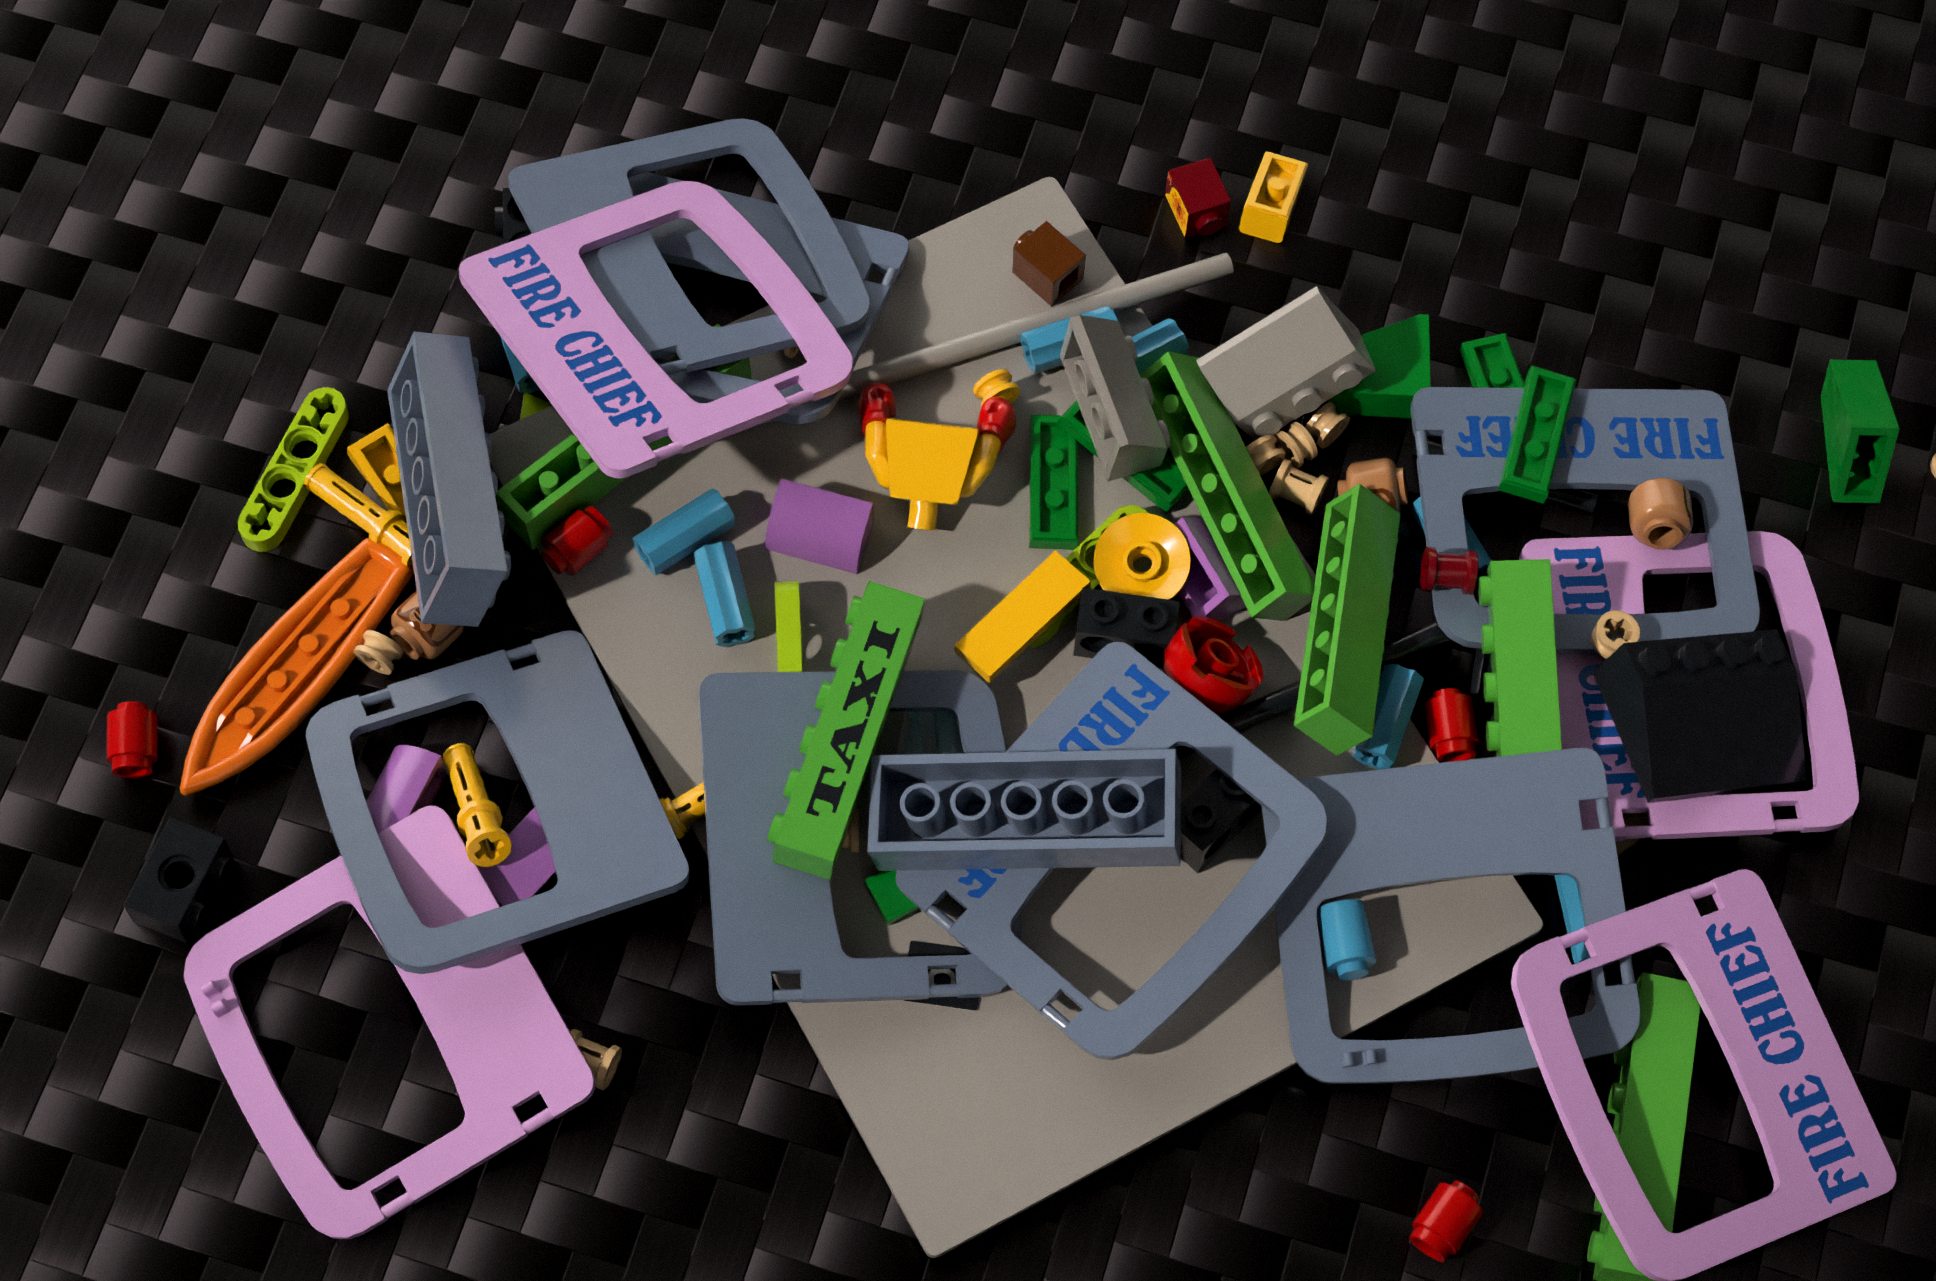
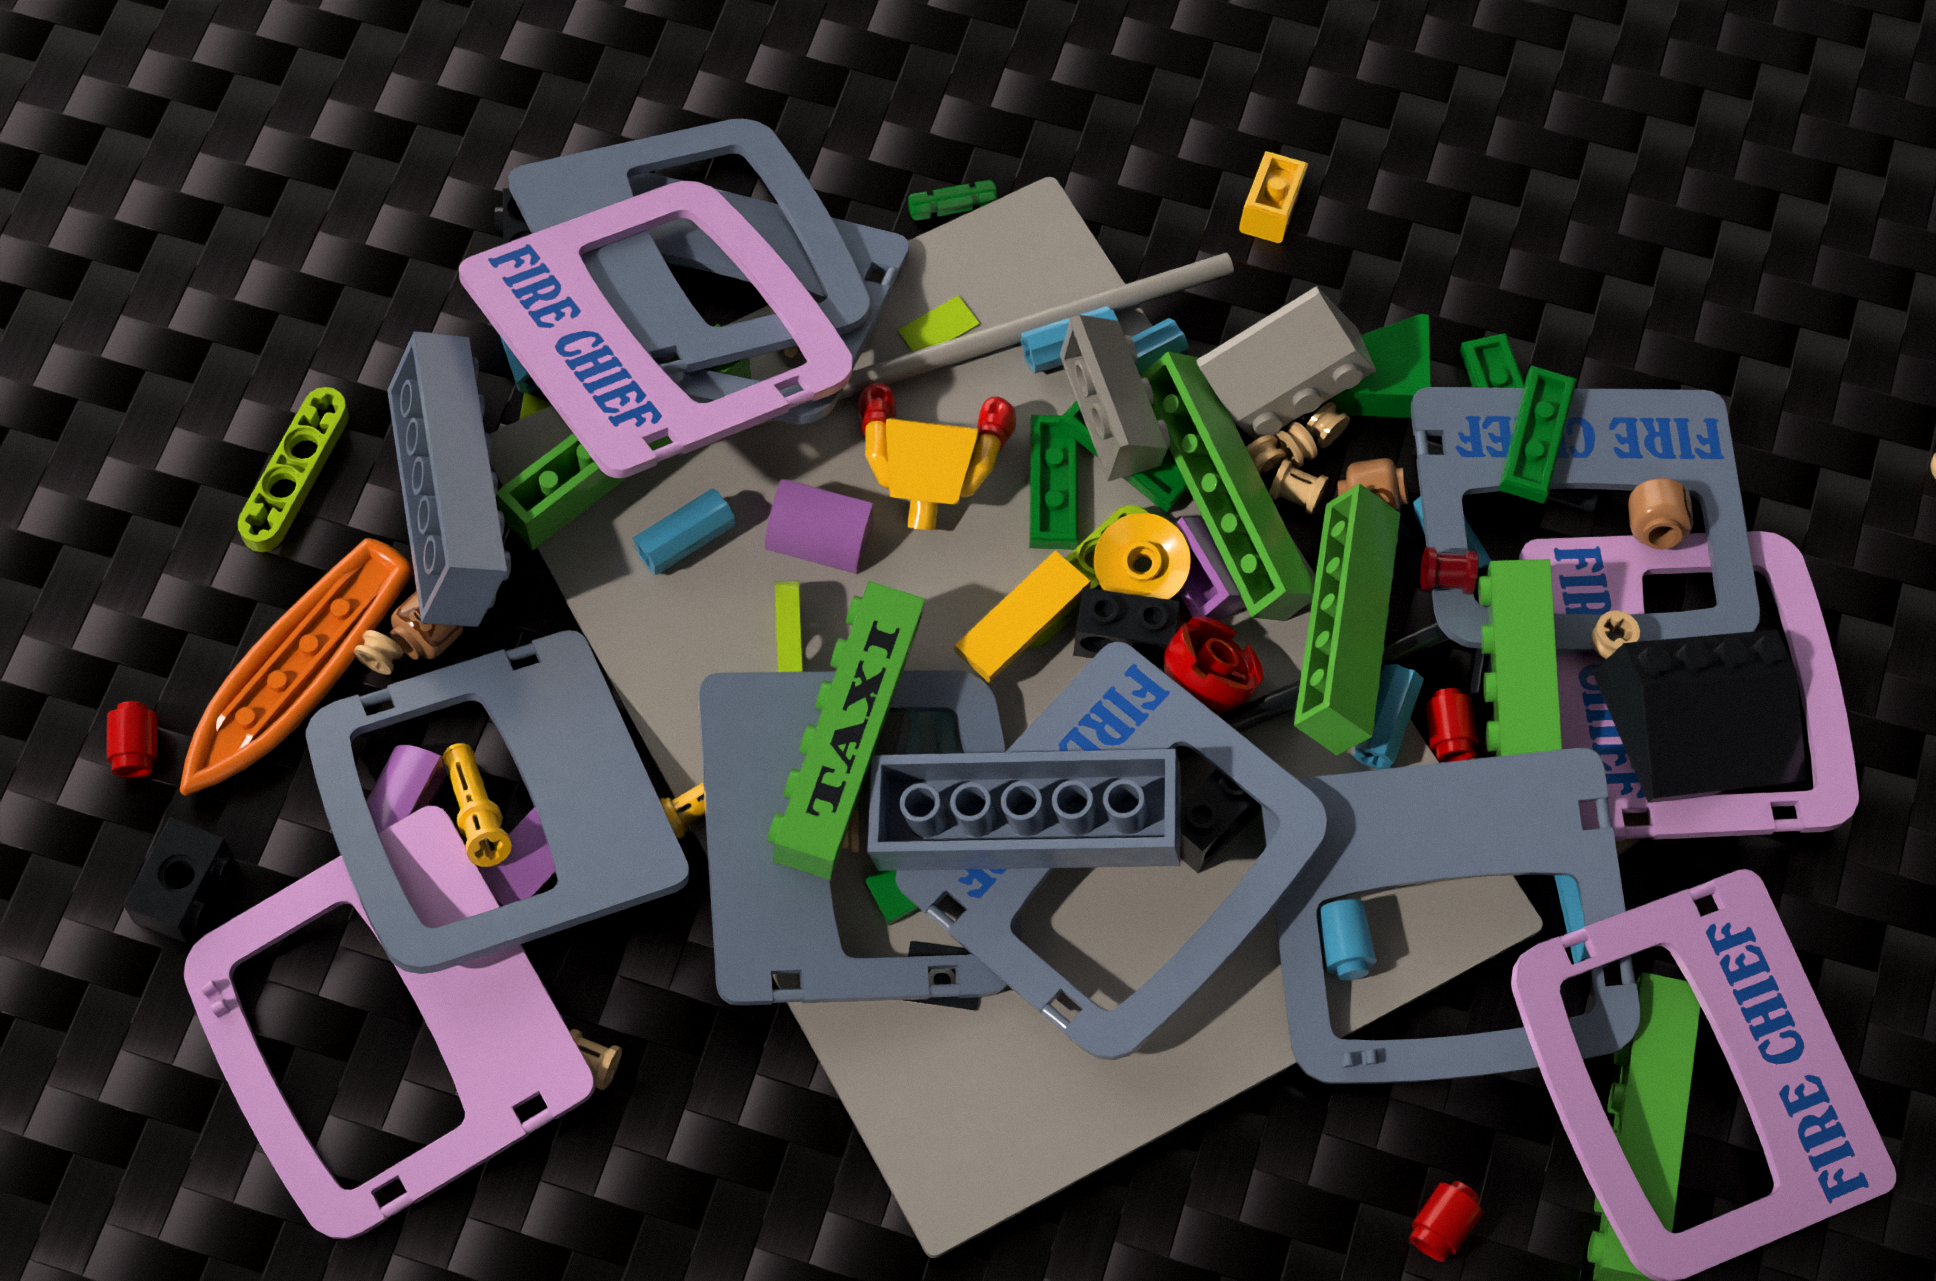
(378, 464): yellow slope -> none
(382, 525): yellow pin -> none
(576, 541): red brick -> none
(724, 594): dark azure axle -> none
(939, 325): none -> lime sticker
(951, 200): none -> green axle
(997, 384): yellow bush -> none
(1048, 262): reddish brown brick -> none
(1198, 198): dark red brick -> none
(1857, 430): green slope -> none

